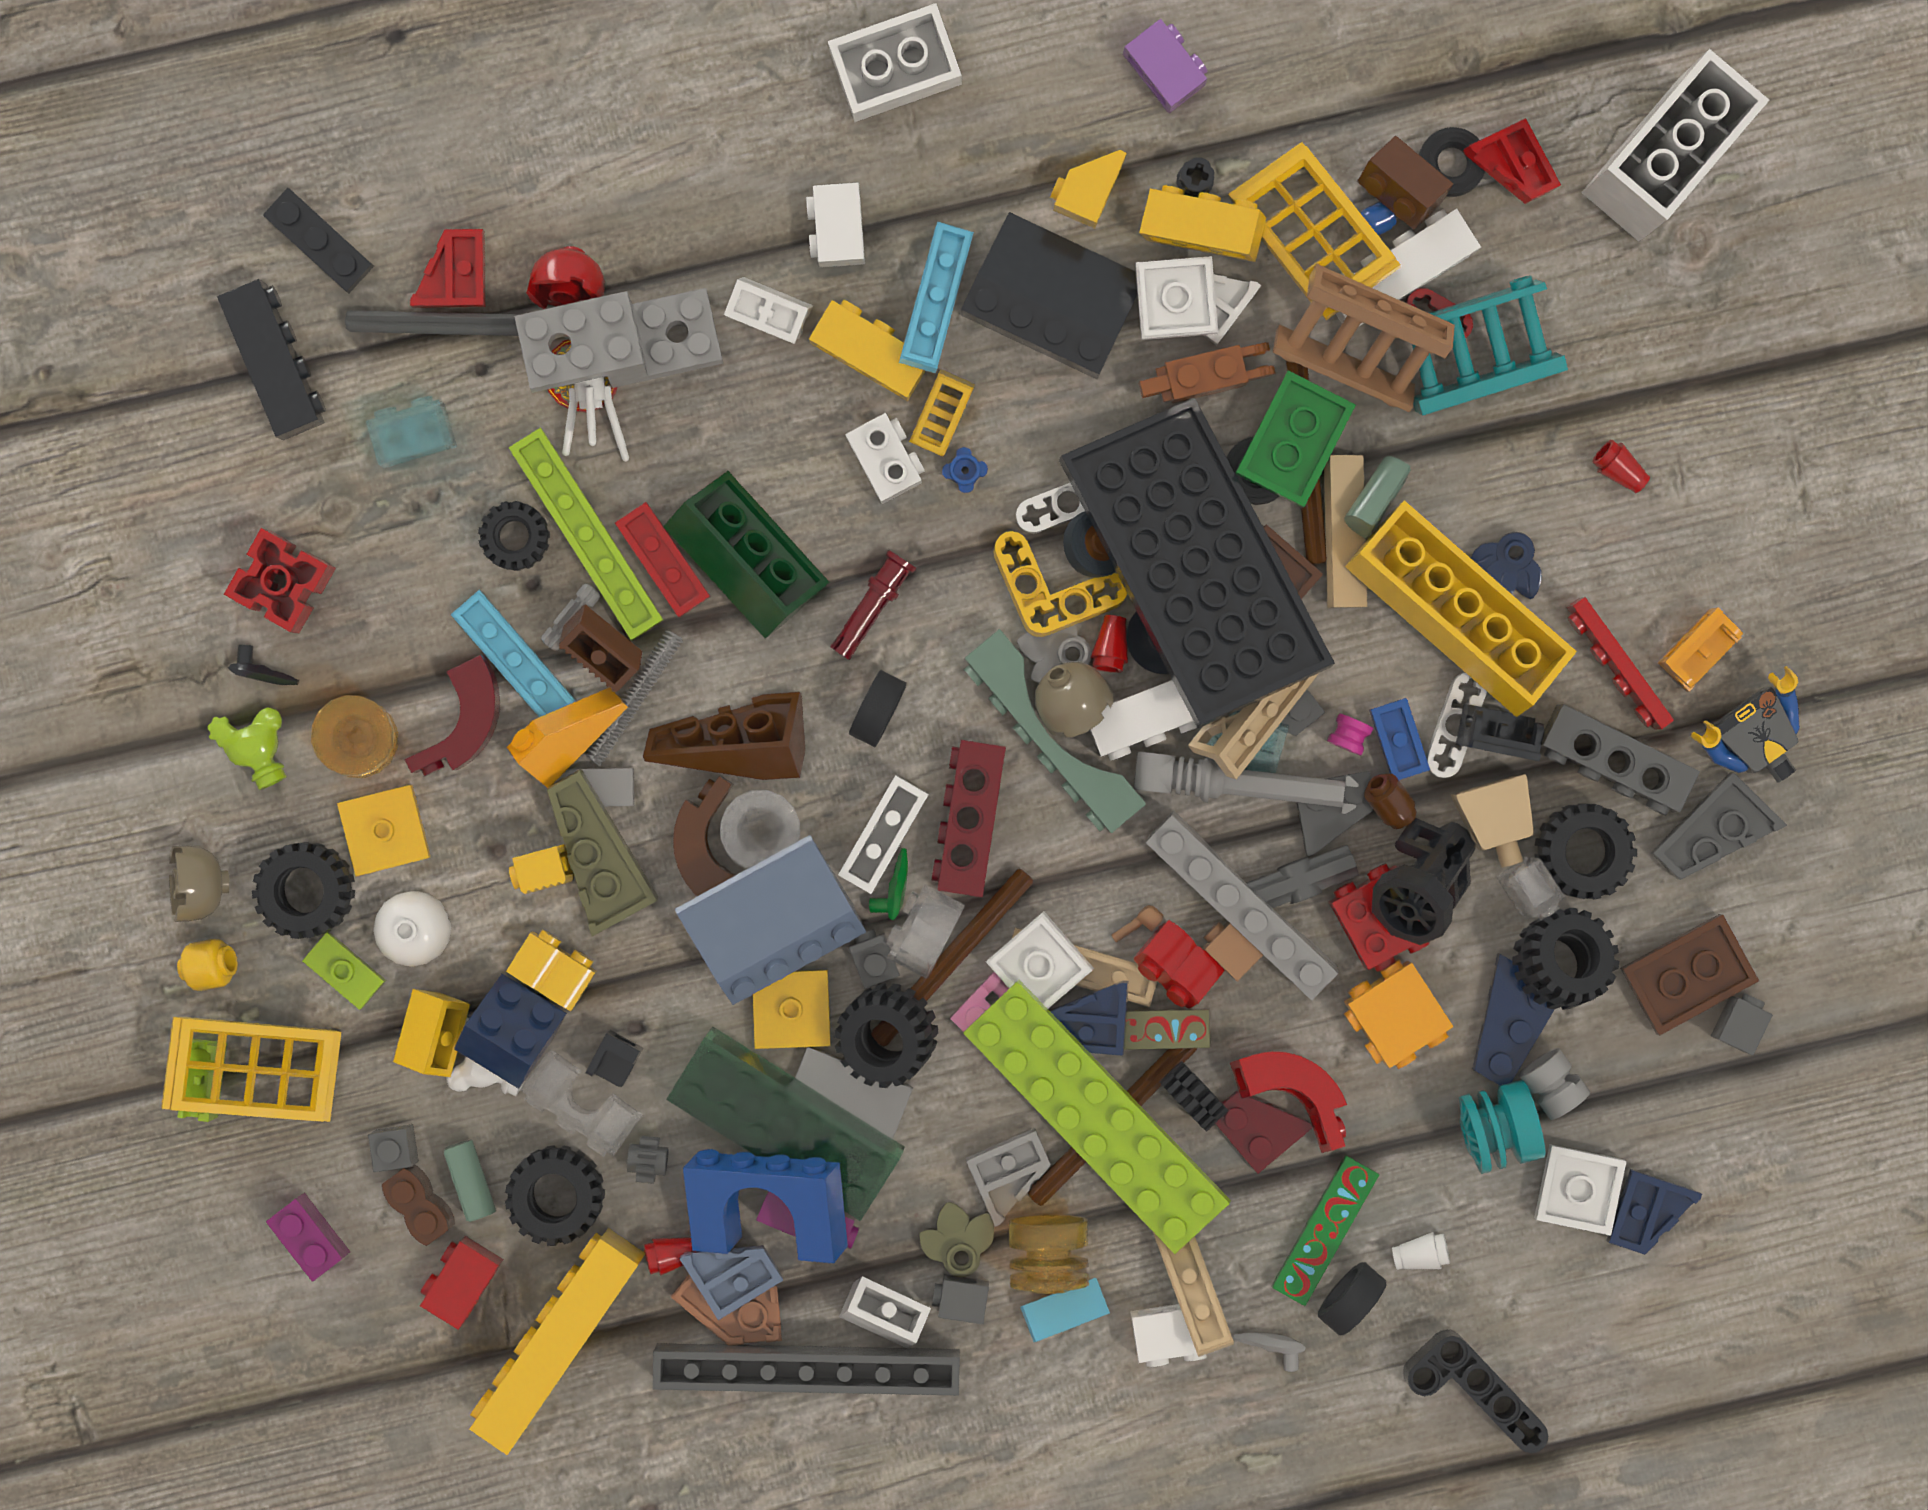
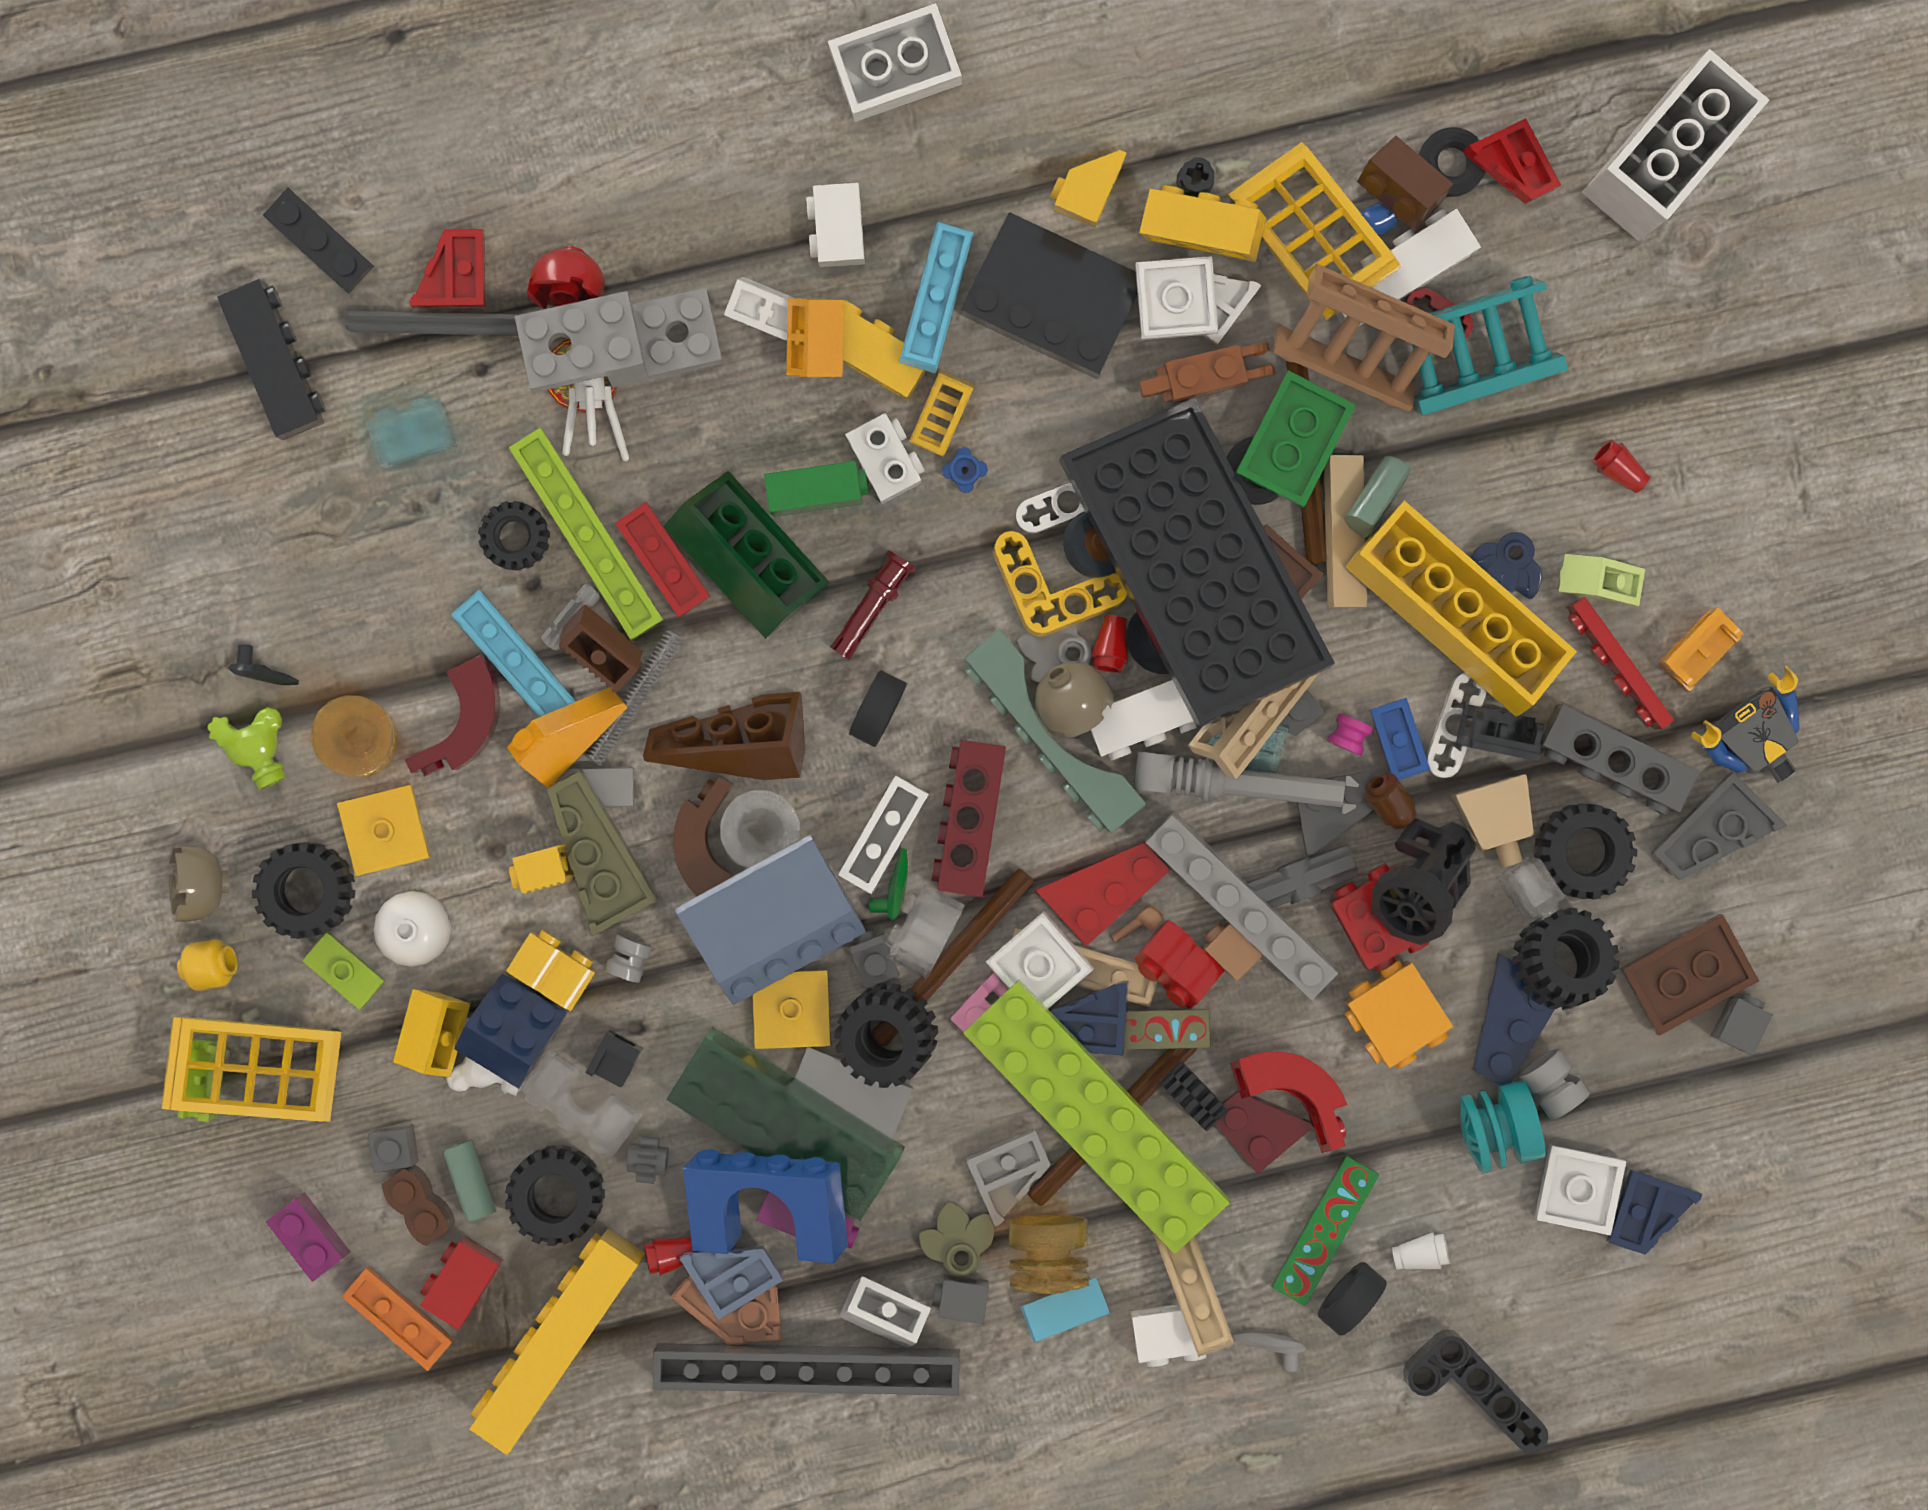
(257, 585): red brick -> none
(397, 1318): none -> orange plate
(624, 966): none -> light grey wheel
(815, 337): none -> light orange hinge
(815, 488): none -> green brick
(1104, 891): none -> red wing
(1166, 65): medium lavender brick -> none
(1601, 579): none -> yellowish green slope

